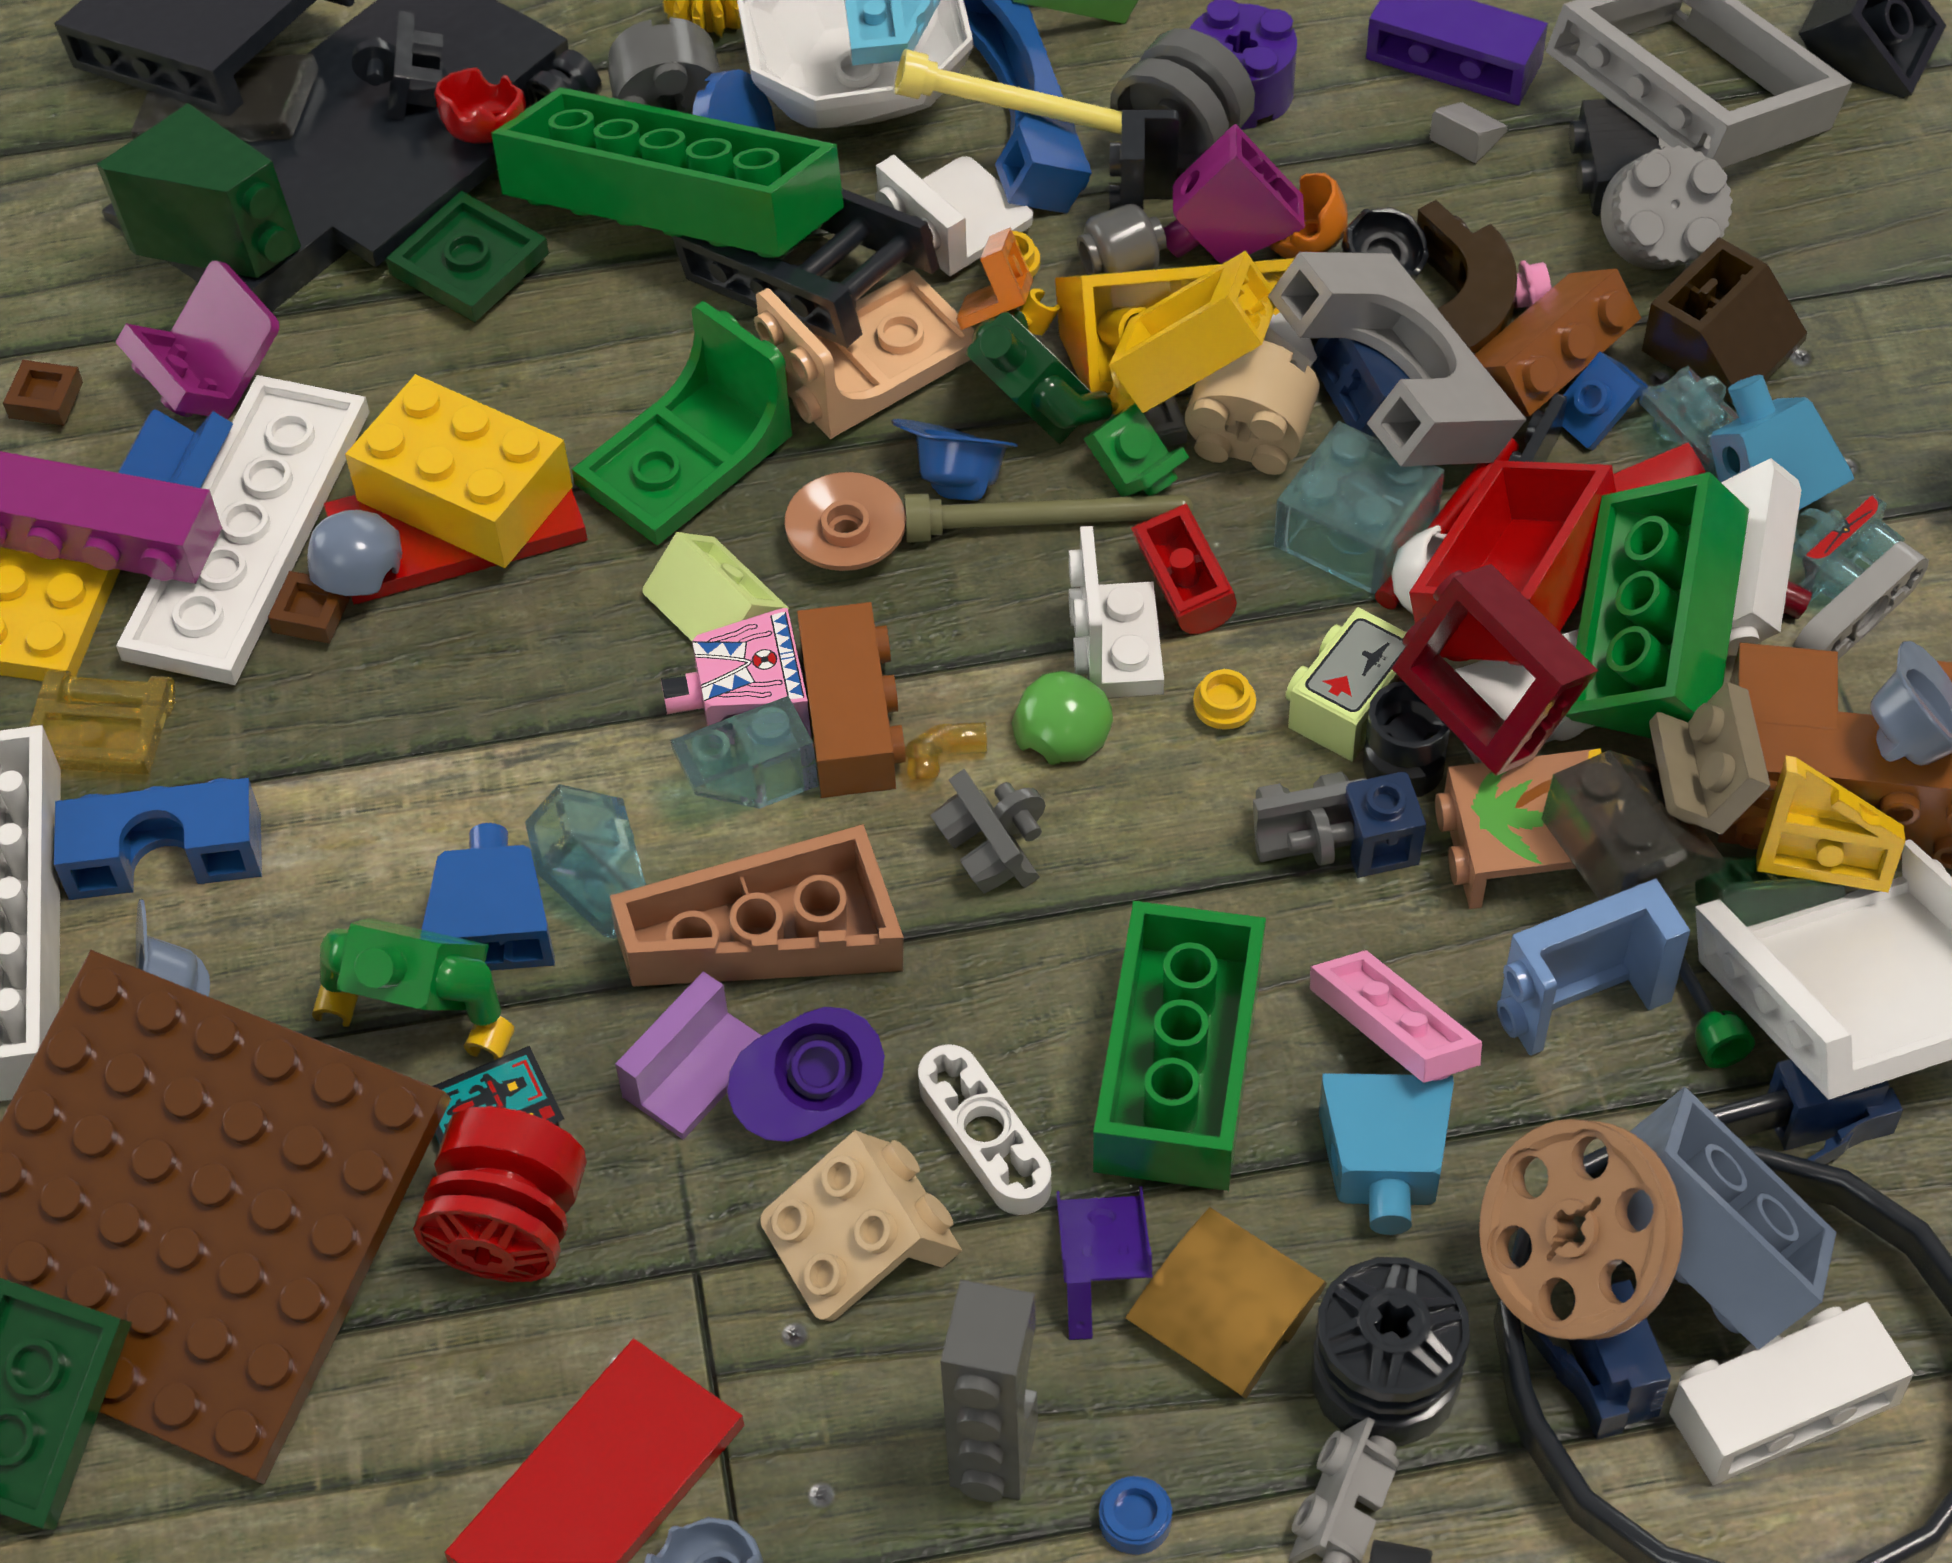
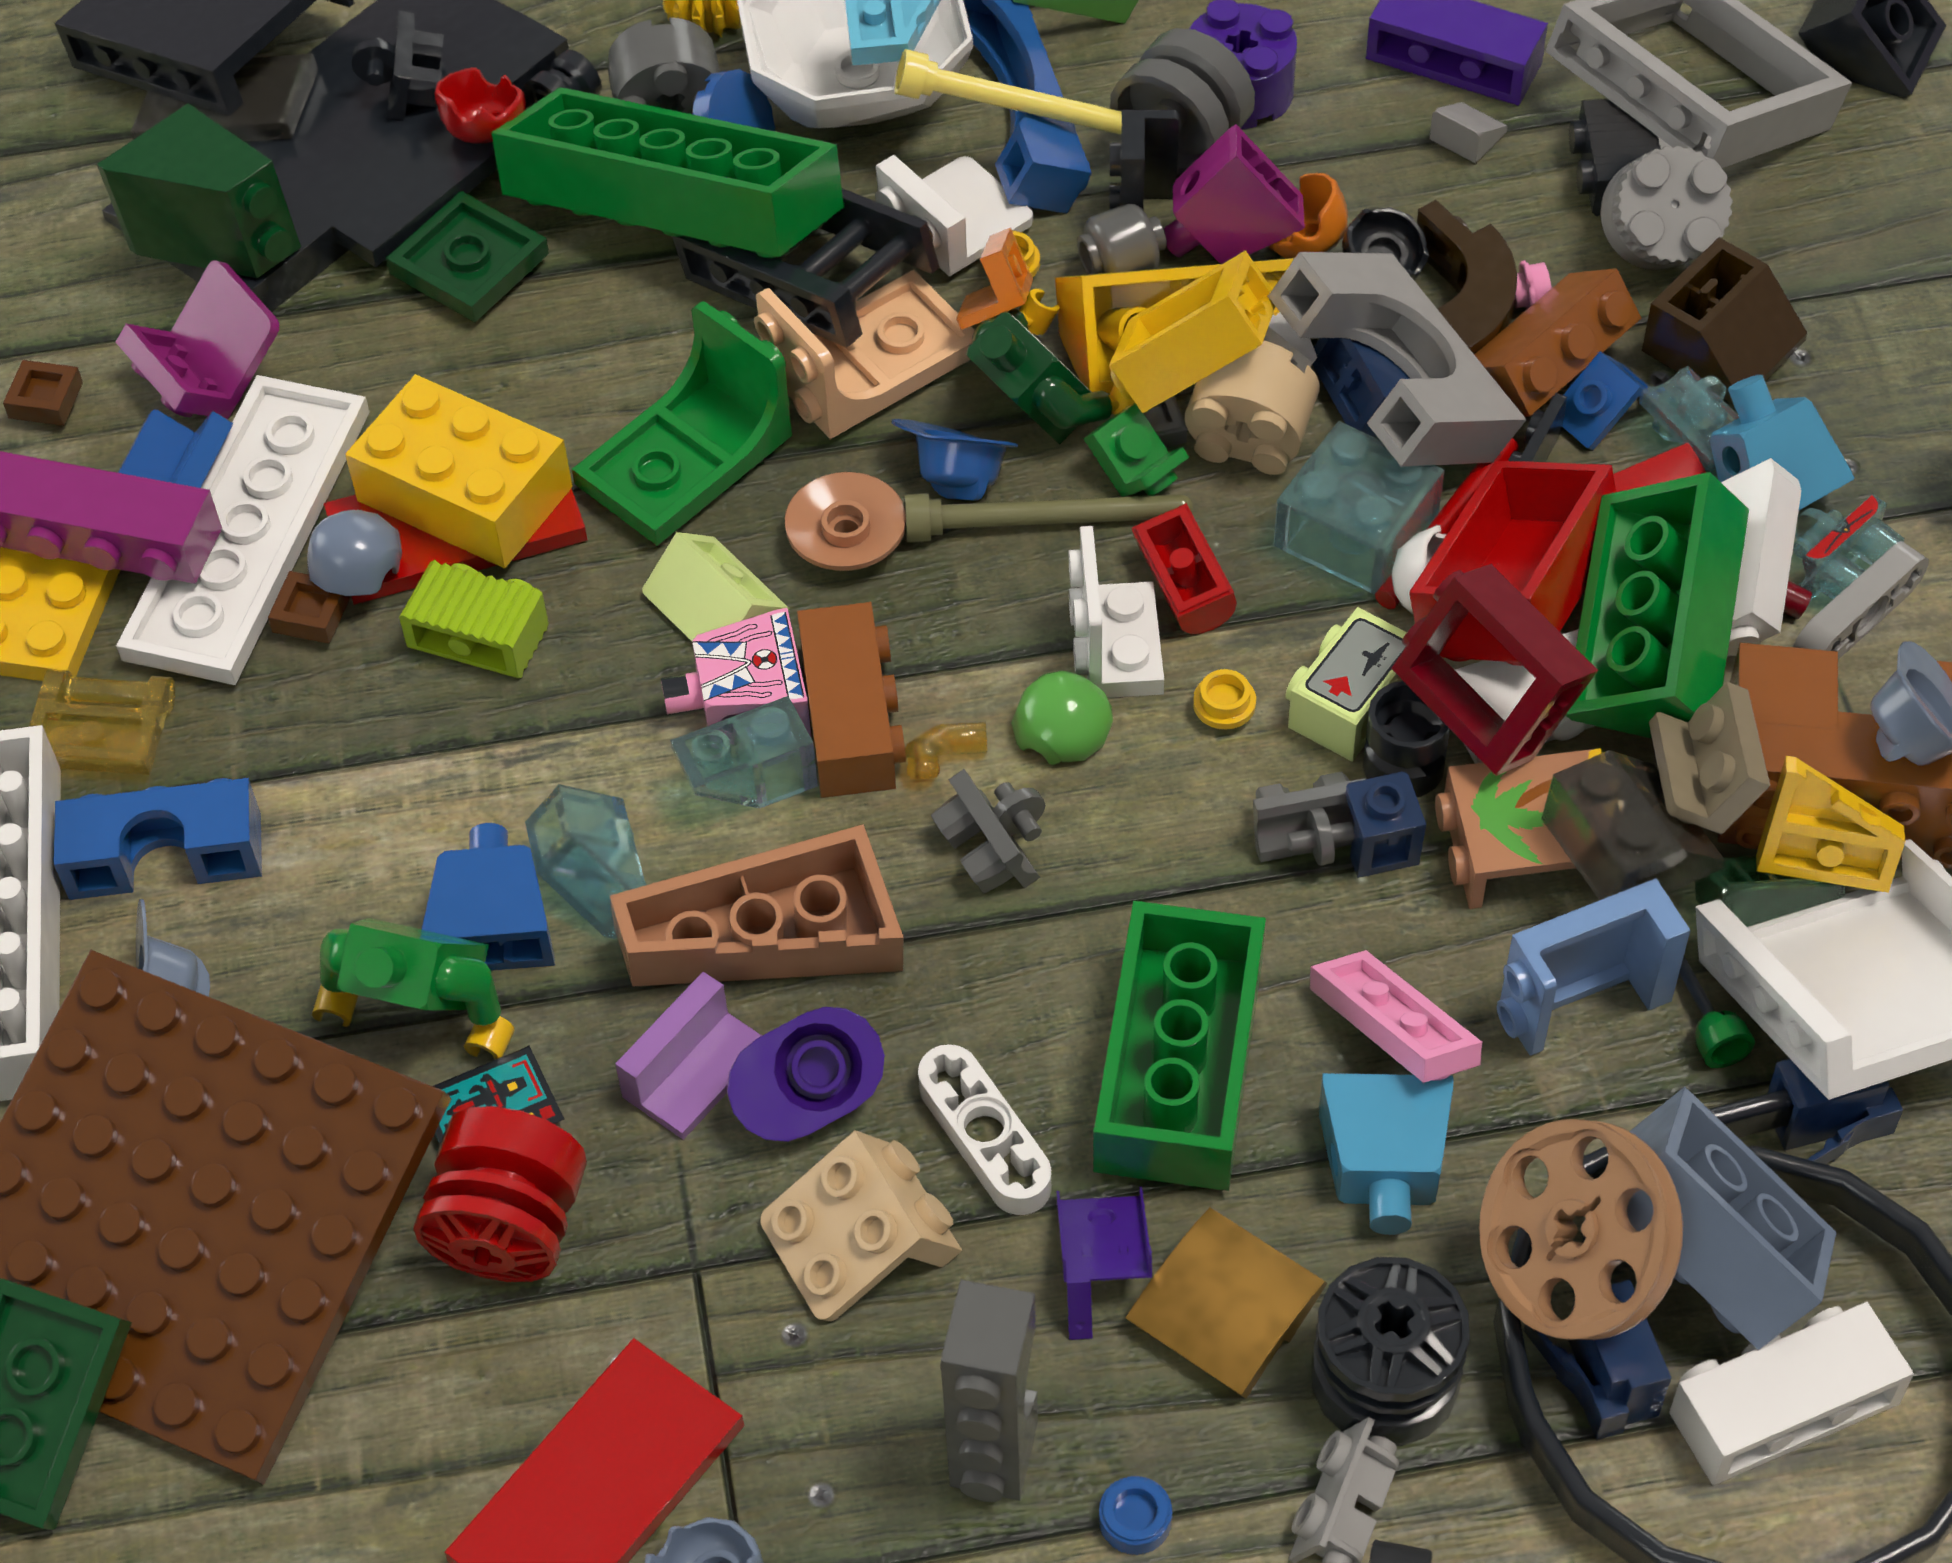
(475, 618): none -> lime brick

